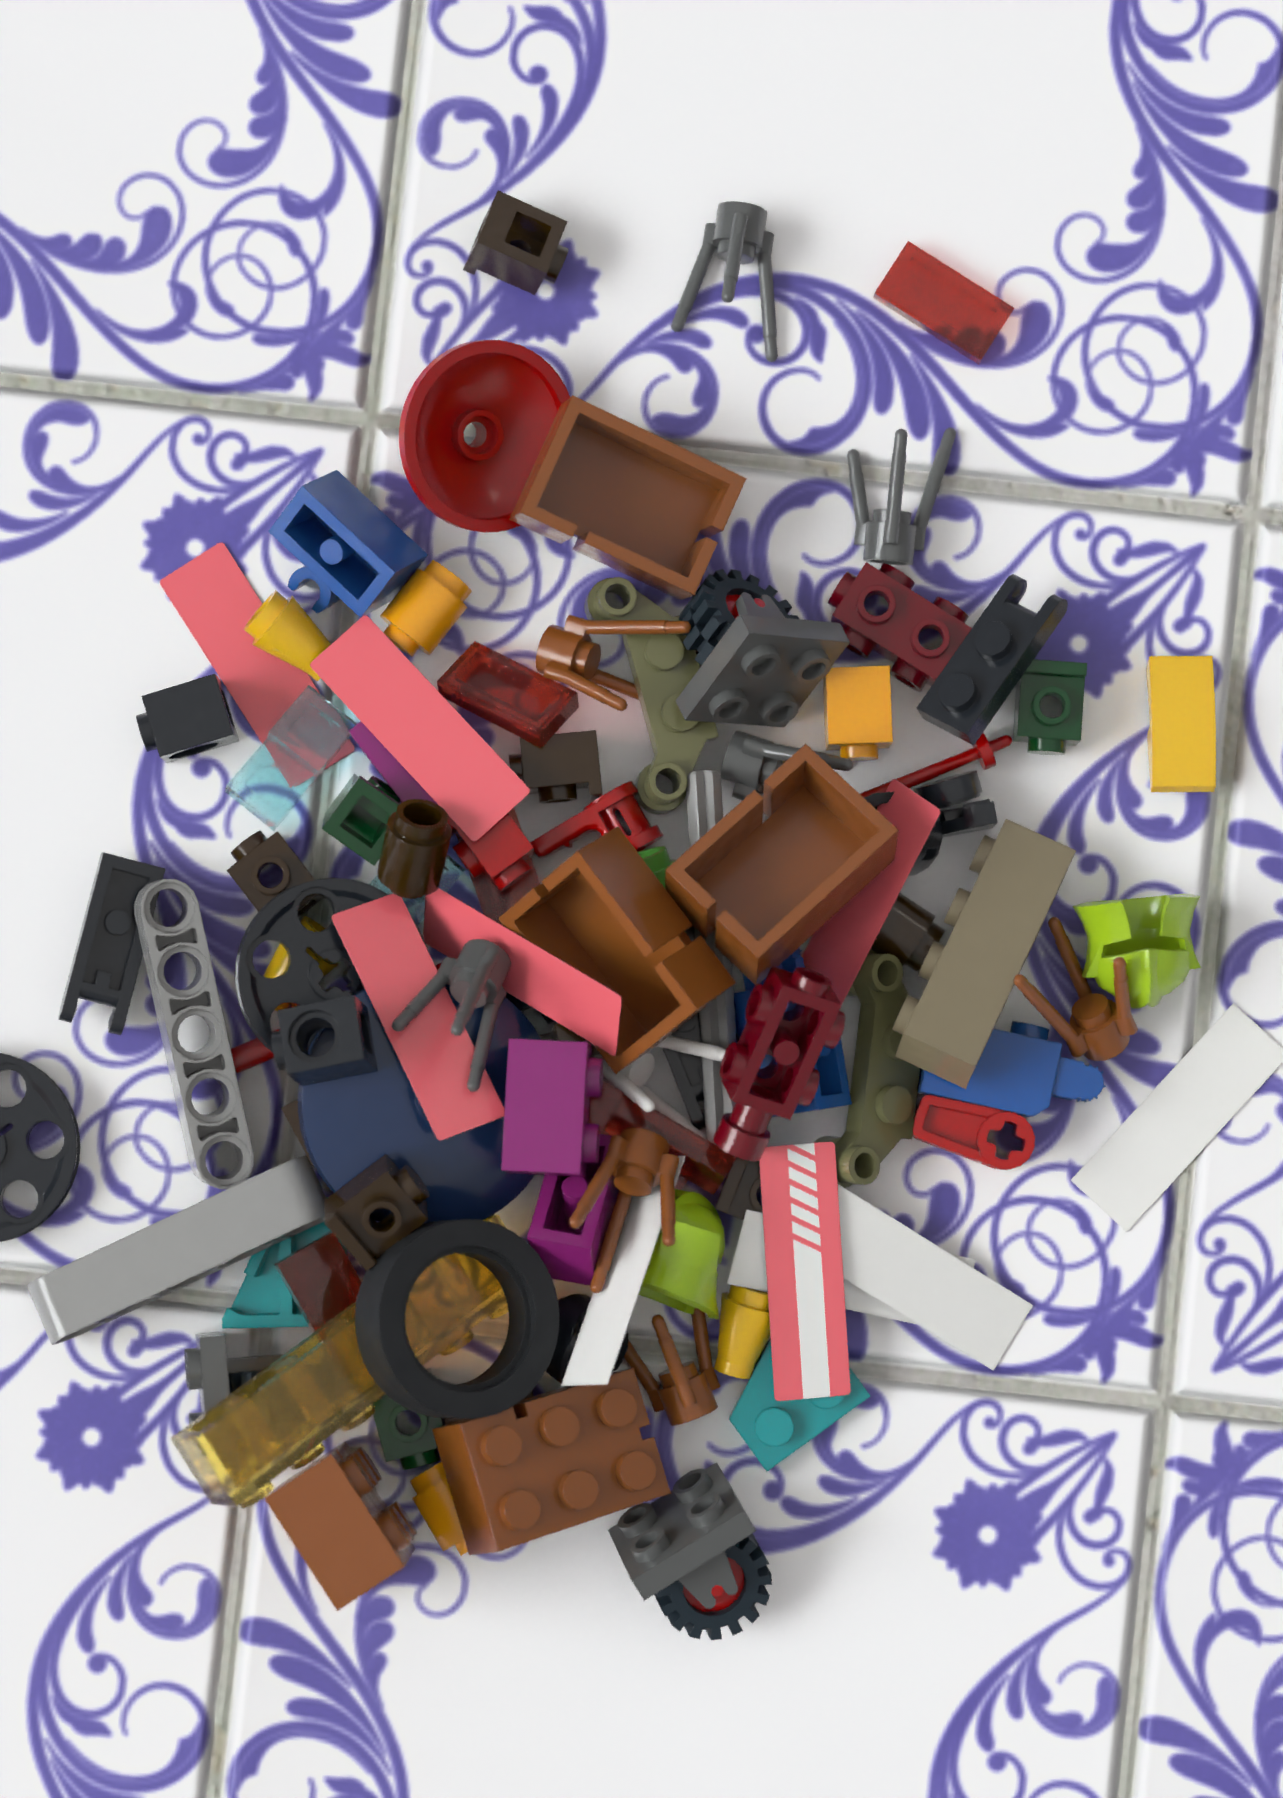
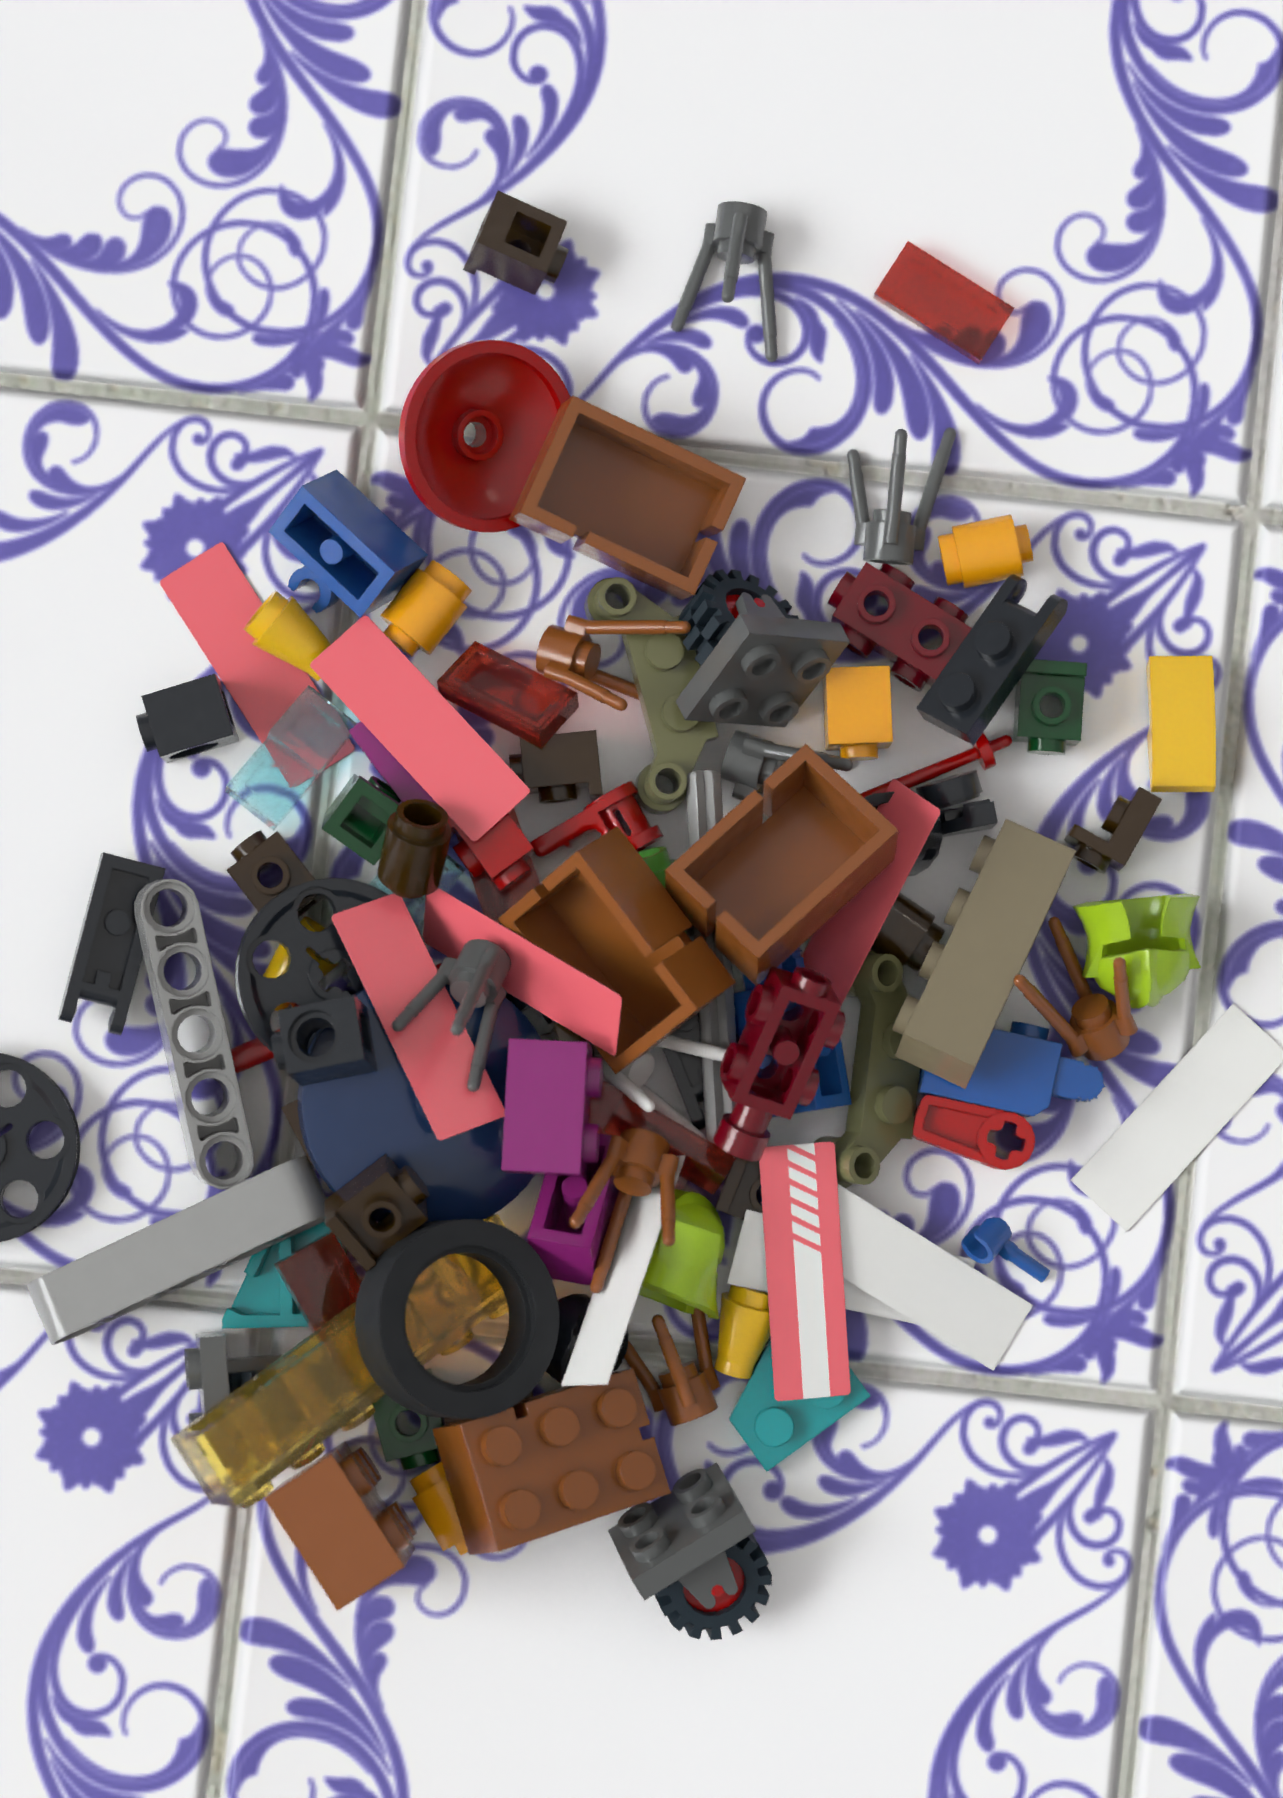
(985, 551): none -> light orange brick
(993, 1238): none -> blue hand
(1126, 826): none -> dark brown bracket

